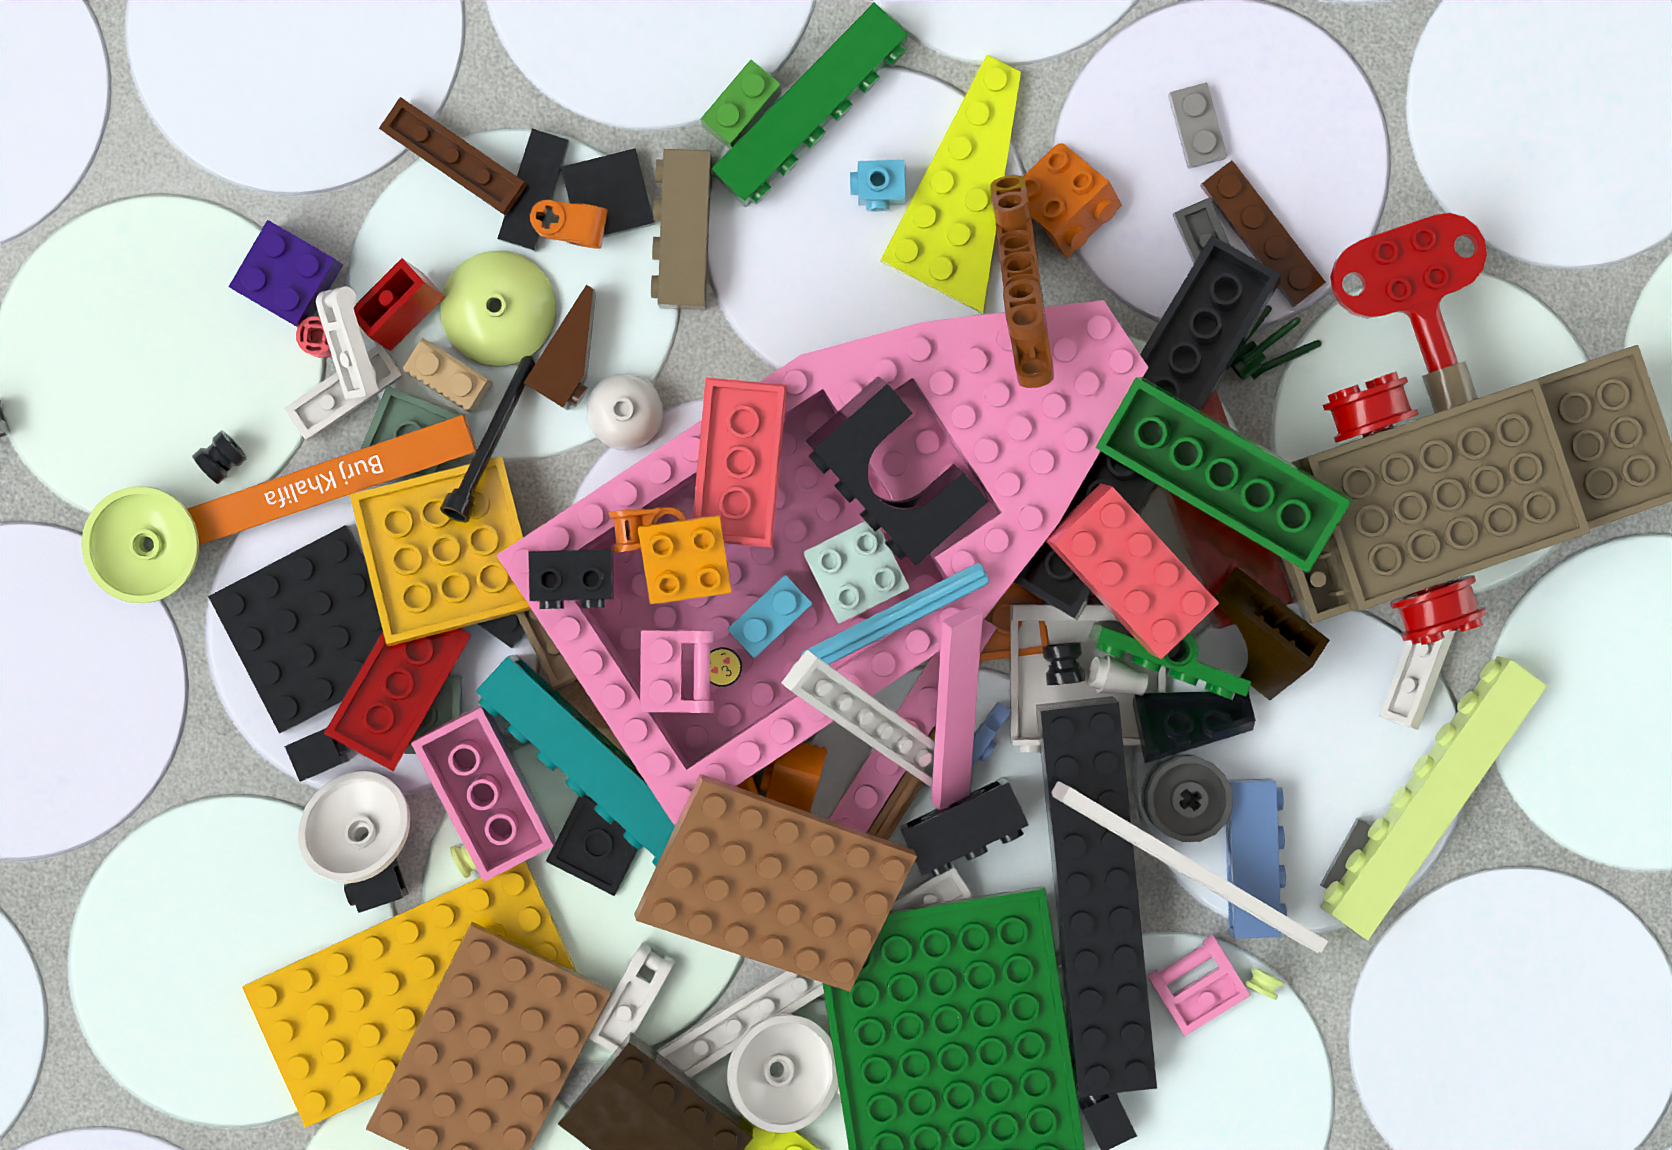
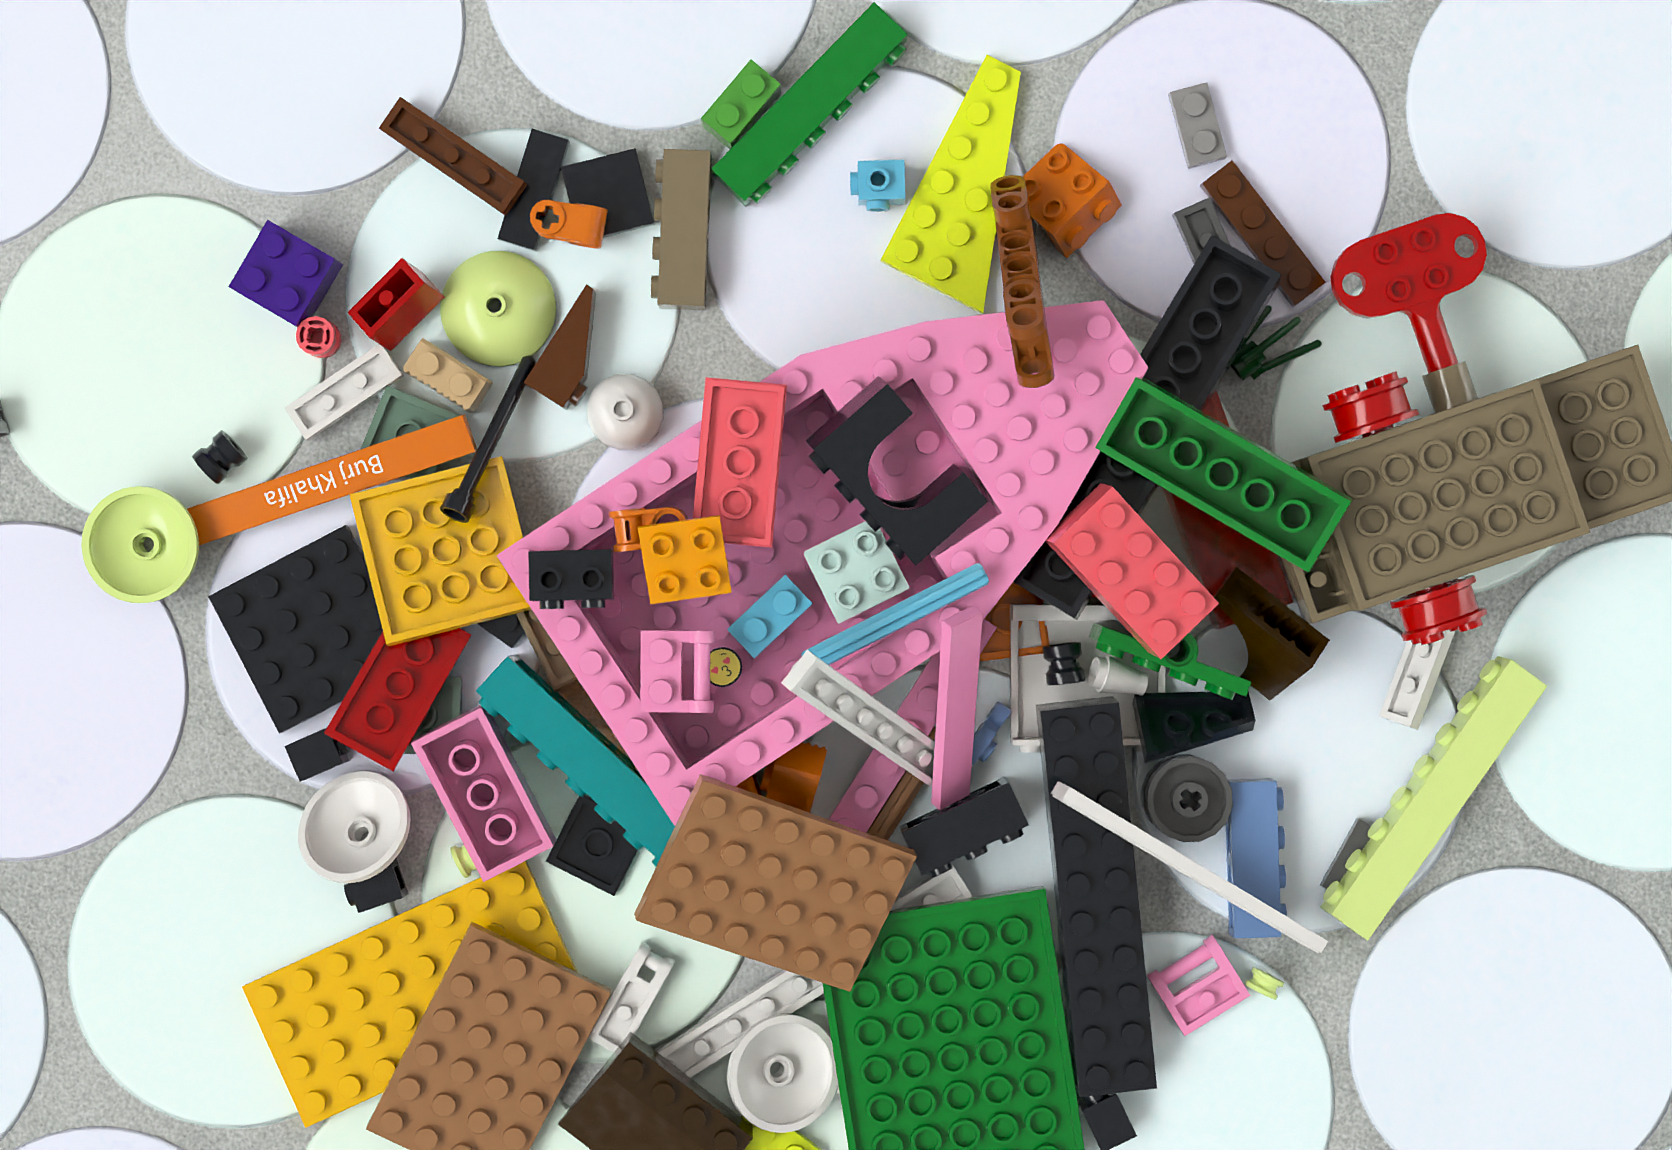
(346, 342): white plate -> none

